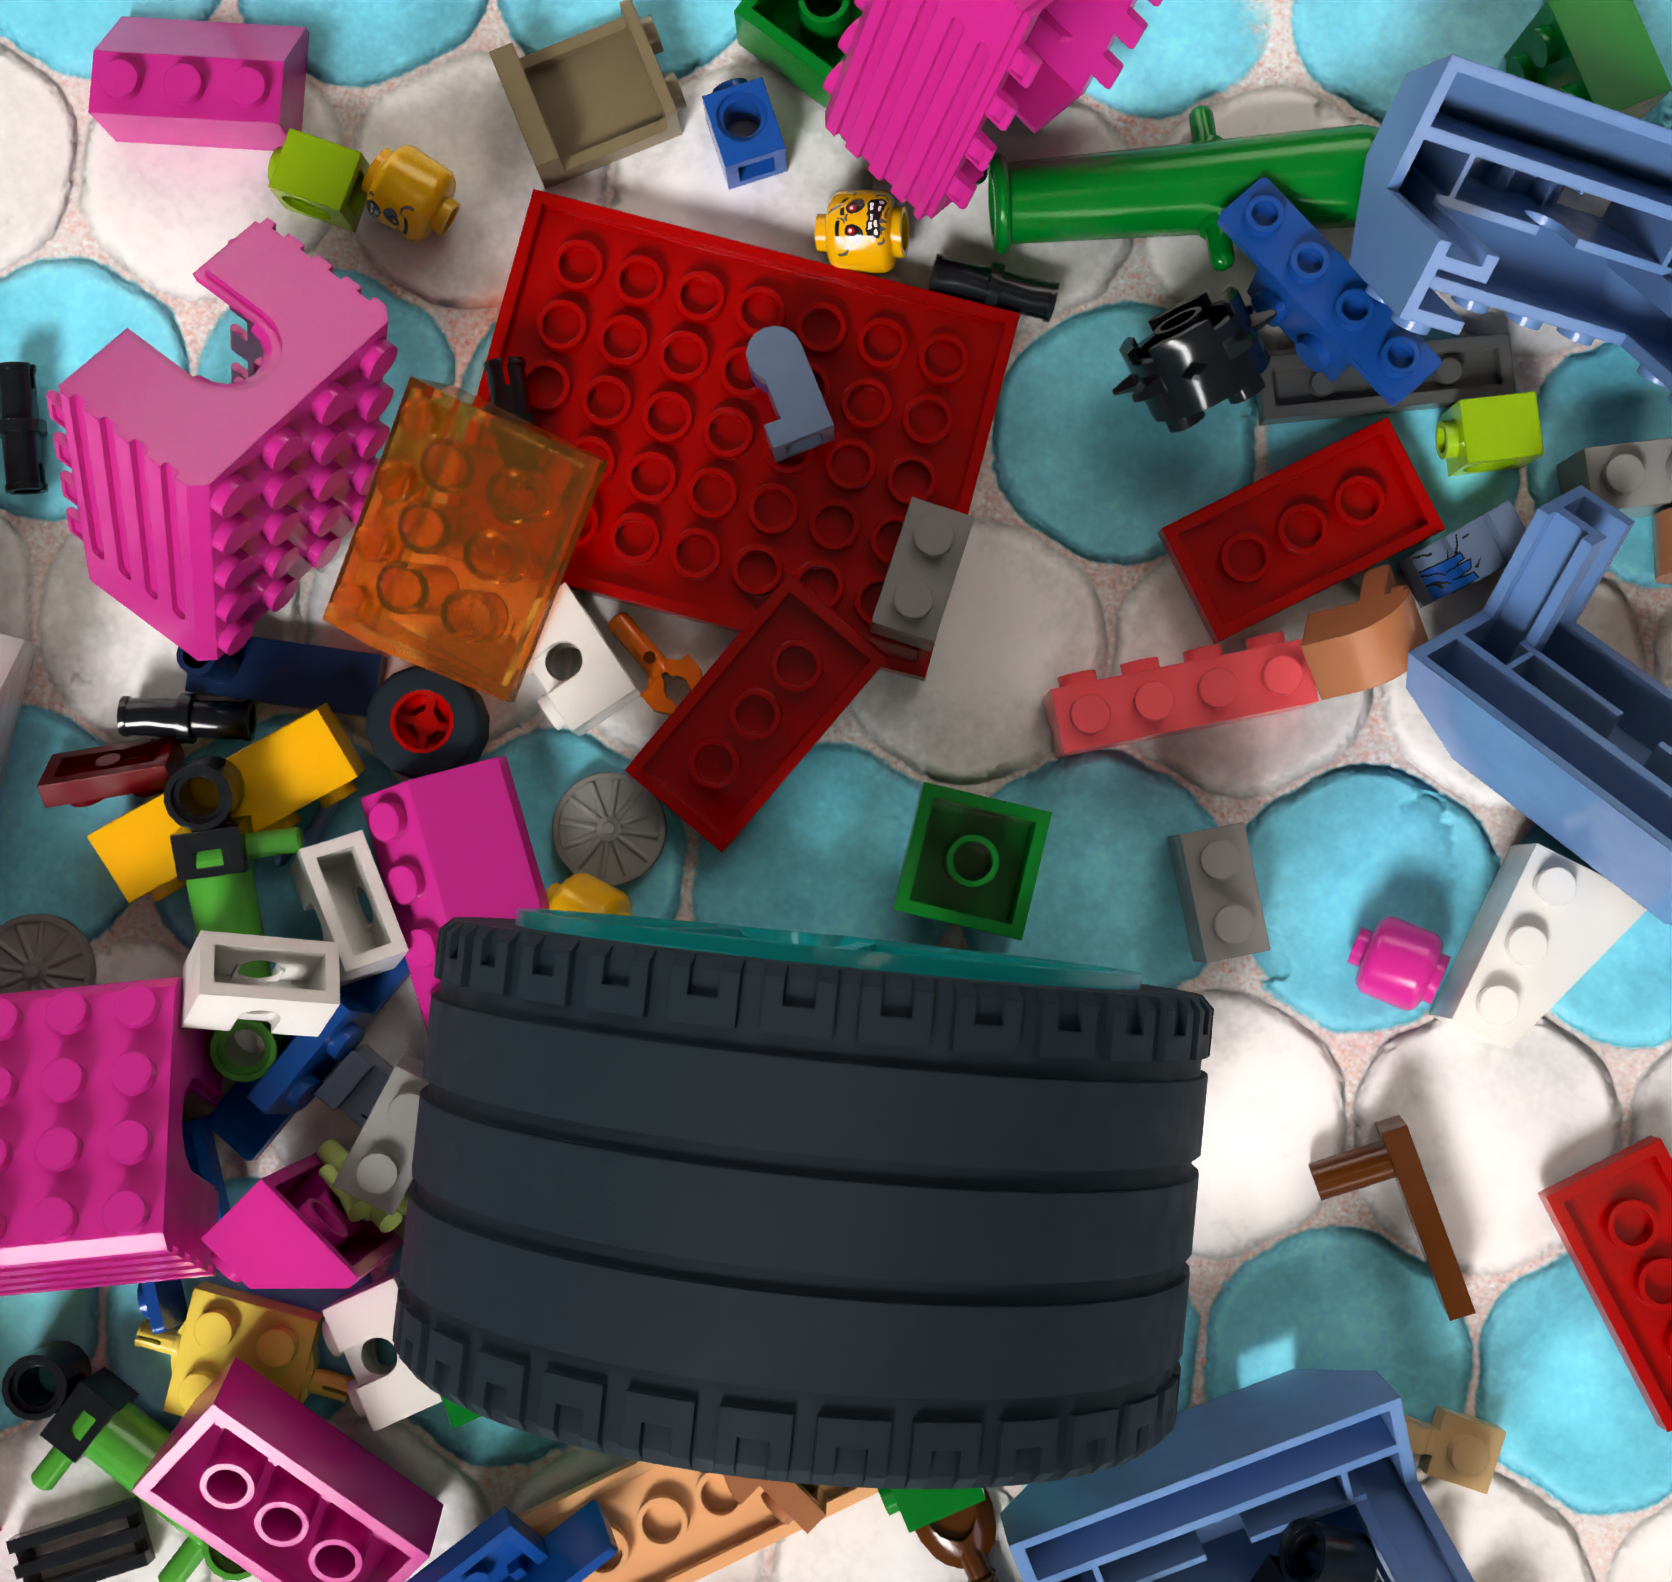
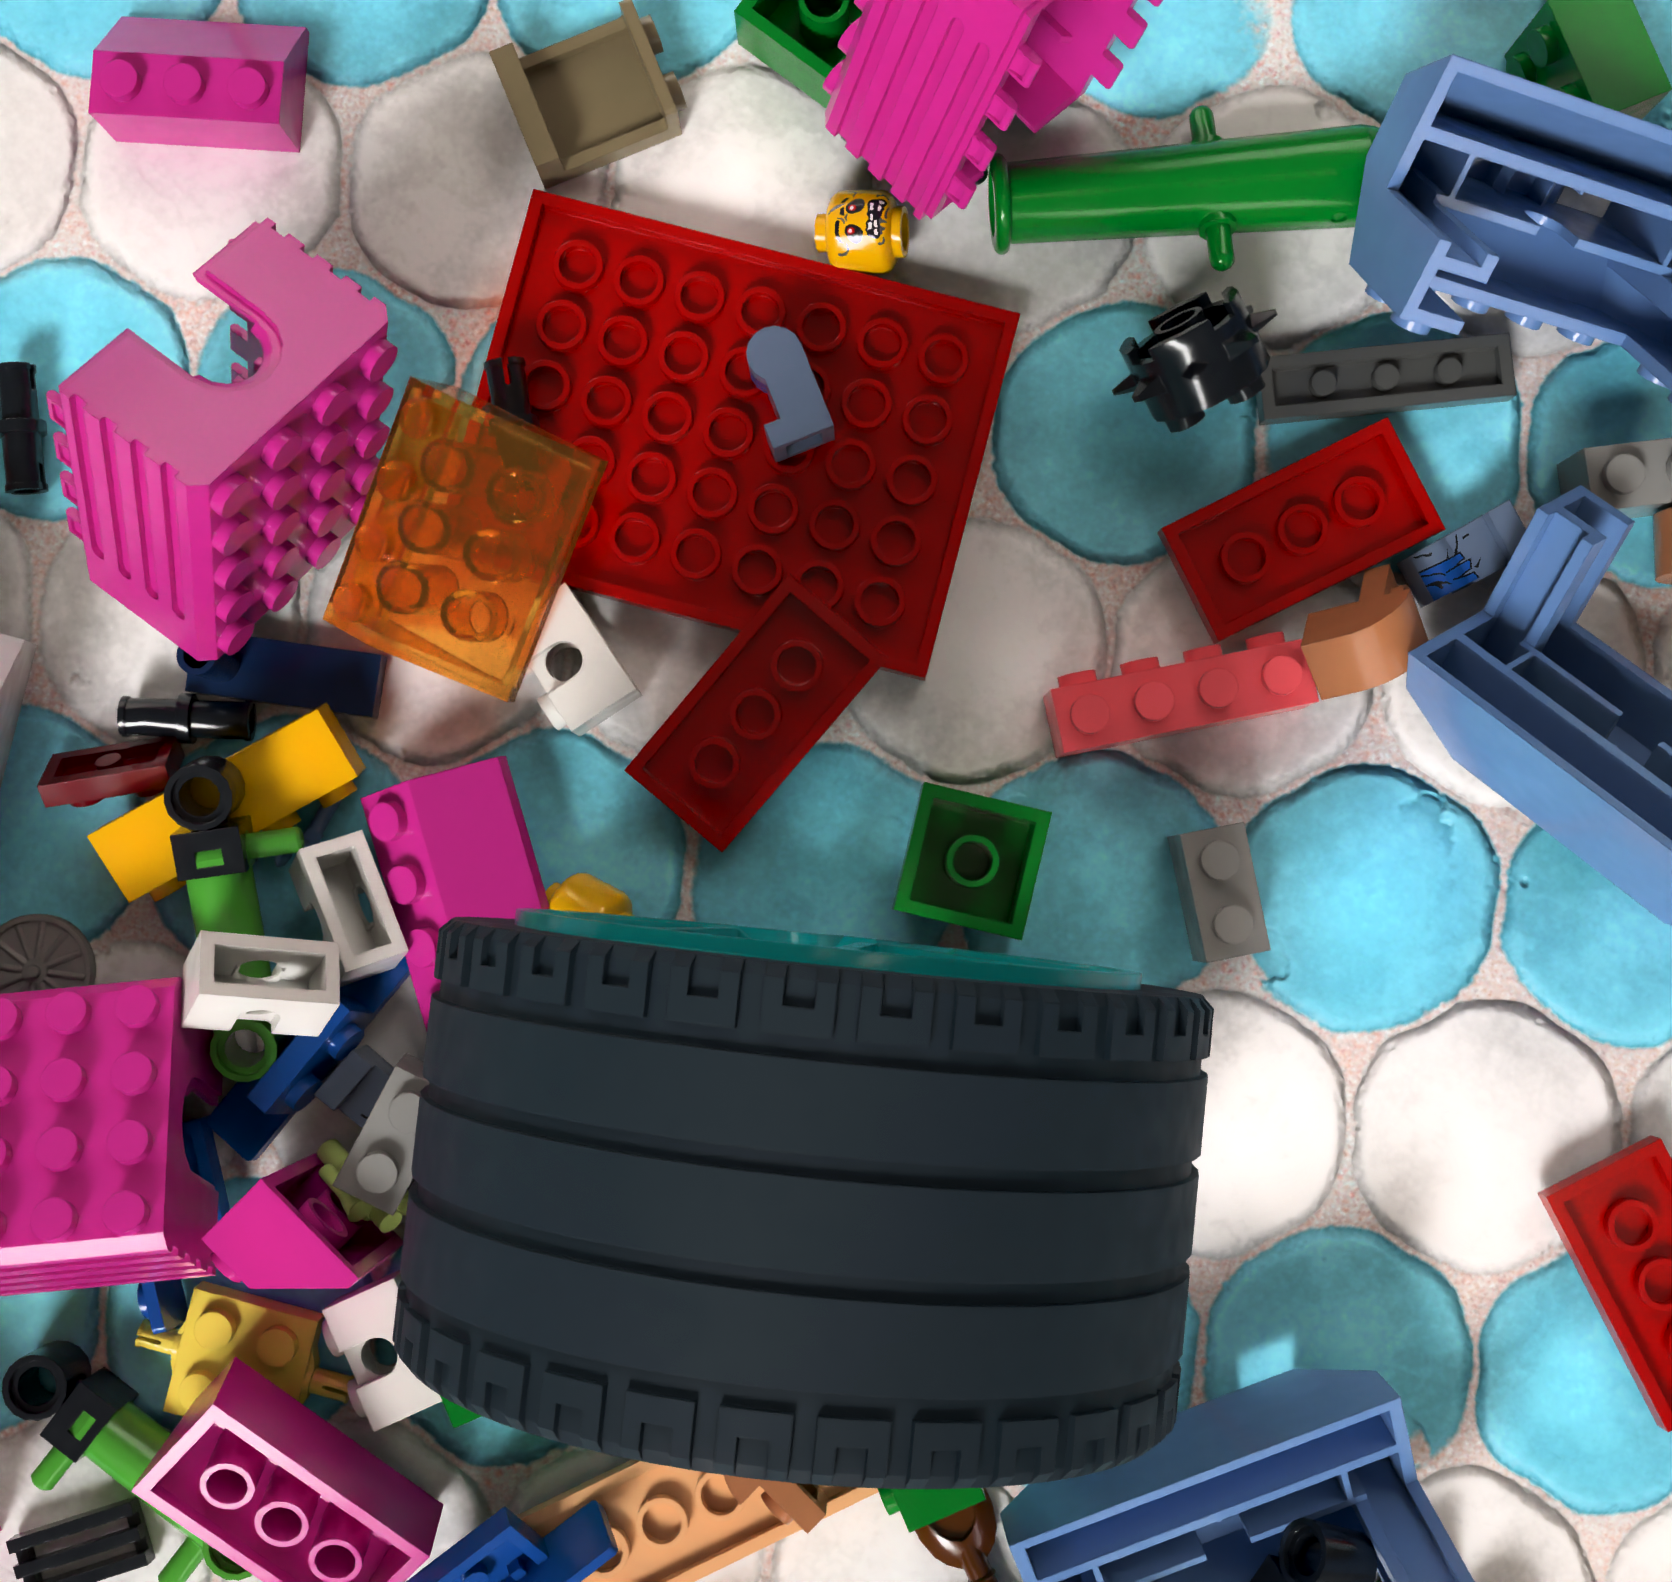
(319, 179): lime brick -> none
(407, 713): black wheel -> none
(410, 193): yellow head -> none
(609, 828): light grey wheel -> none
(653, 663): orange bar -> none
(752, 156): blue brick -> none
(921, 574): light grey brick -> none
(994, 287): black pin -> none
(1322, 298): blue bracket -> none
(1398, 1159): reddish brown piece -> none
(1399, 963): dark pink head -> none
(1457, 1447): tan plate -> none
(1490, 434): lime brick -> none
(1531, 943): white wedge -> none

